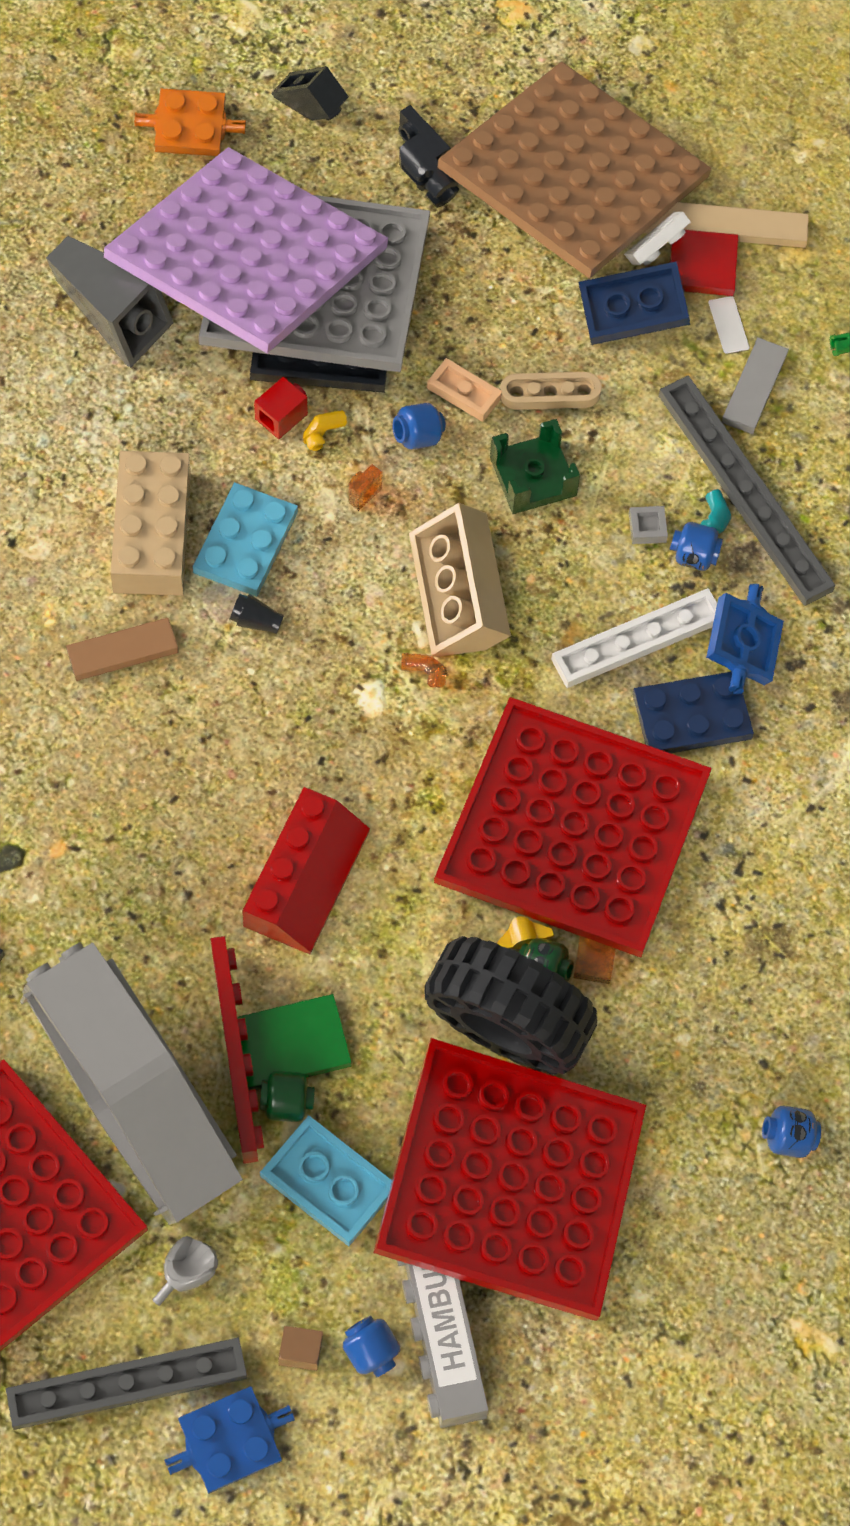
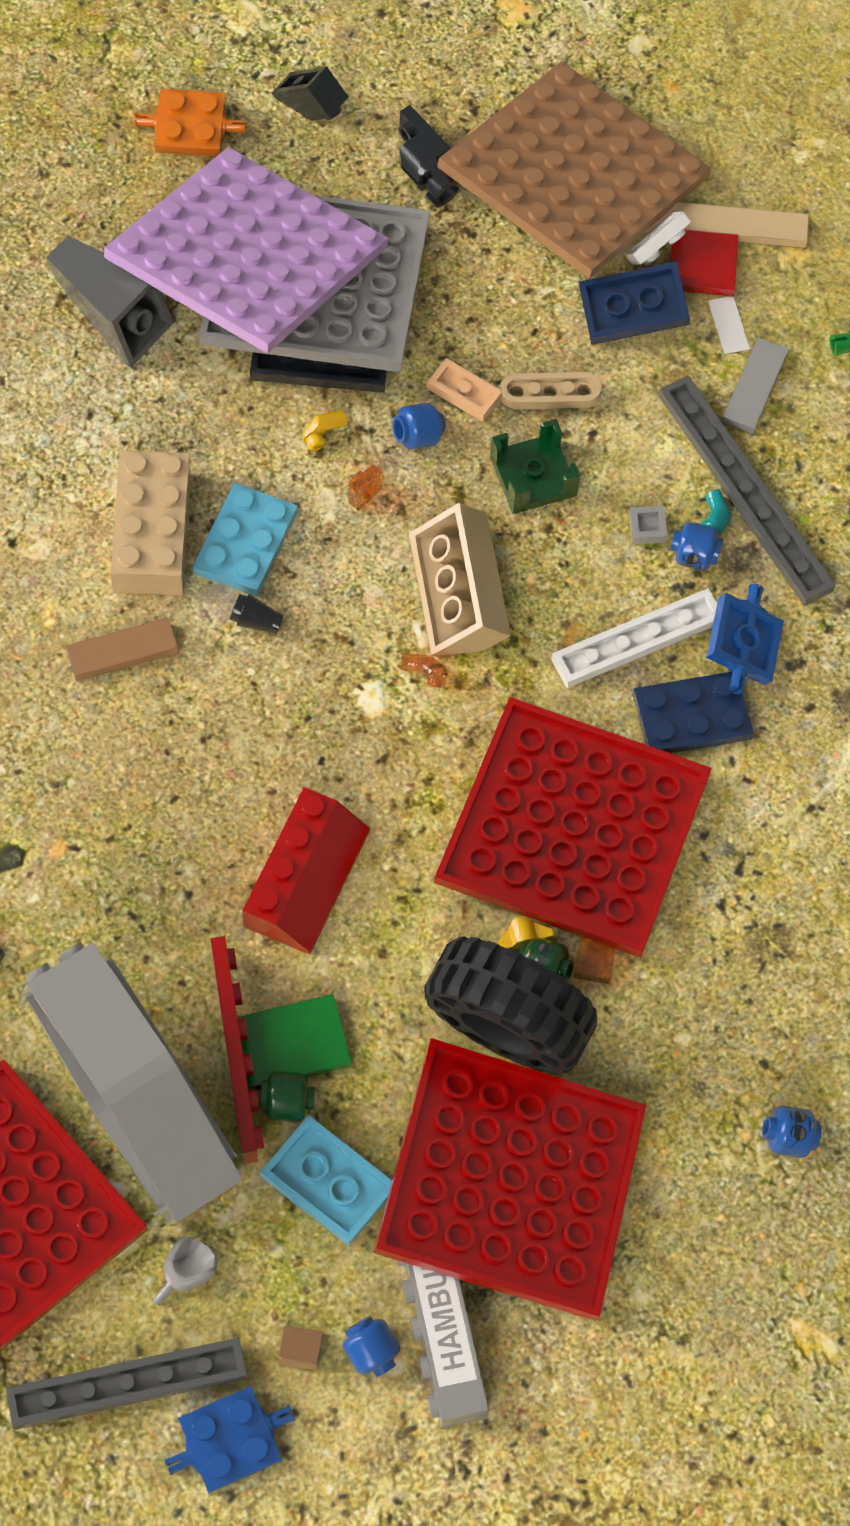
(281, 407): red brick -> none

